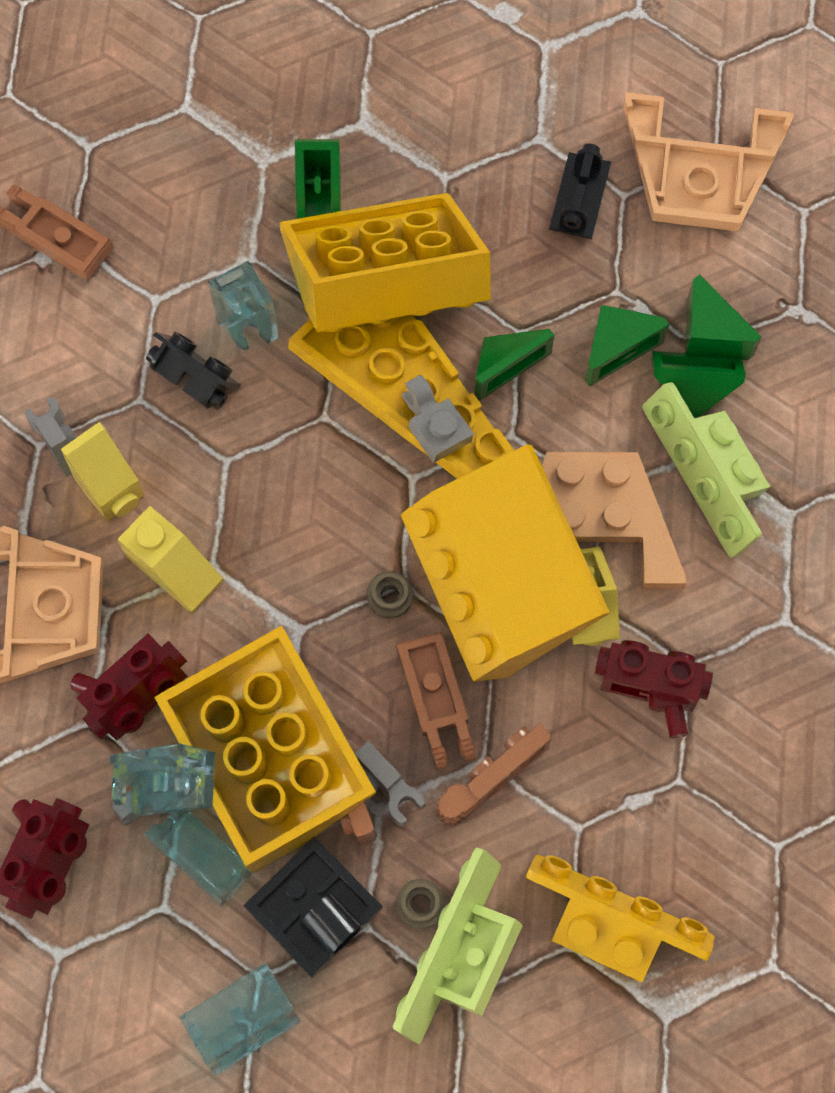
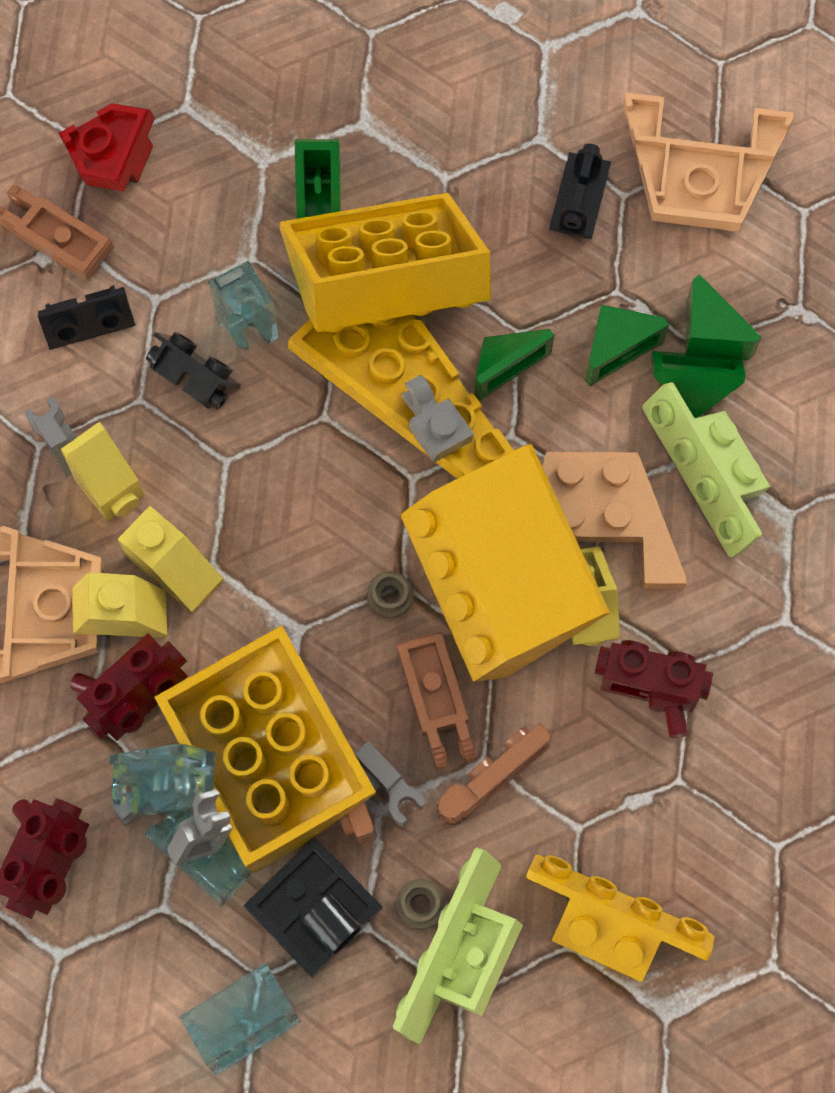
(74, 321): none -> black hinge
(111, 146): none -> red plate
(118, 606): none -> light yellow slope
(202, 832): none -> light grey plate

